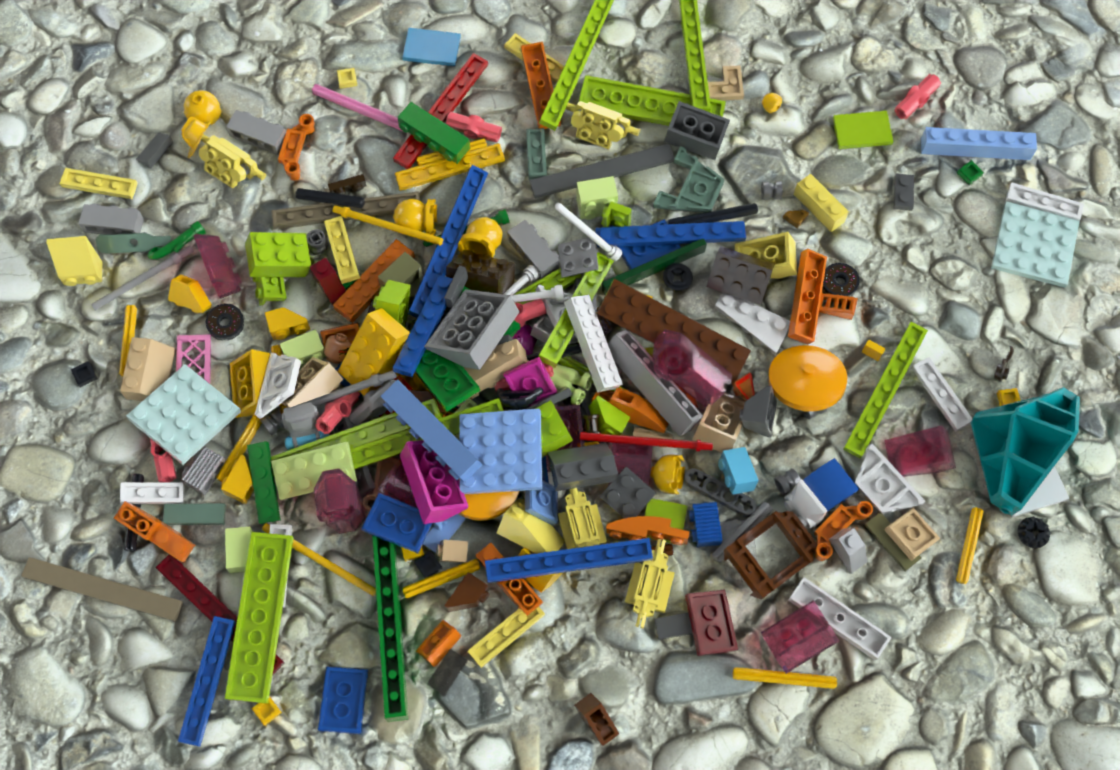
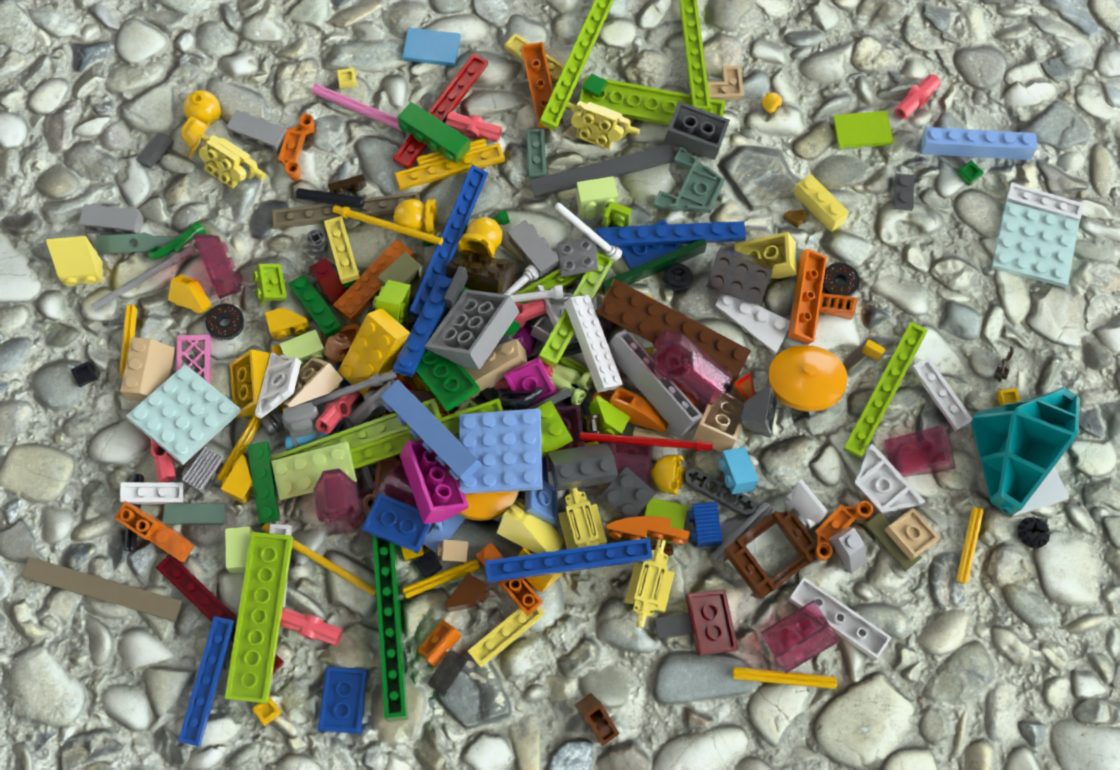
(98, 183): light yellow plate -> none
(277, 254): lime brick -> none
(310, 627): none -> coral piece
(315, 306): none -> green plate
(594, 85): none -> green tile
(717, 215): black axle -> none
(771, 190): flat silver wheel -> none
(787, 481): flat silver wheel -> none
(831, 484): blue slope -> none

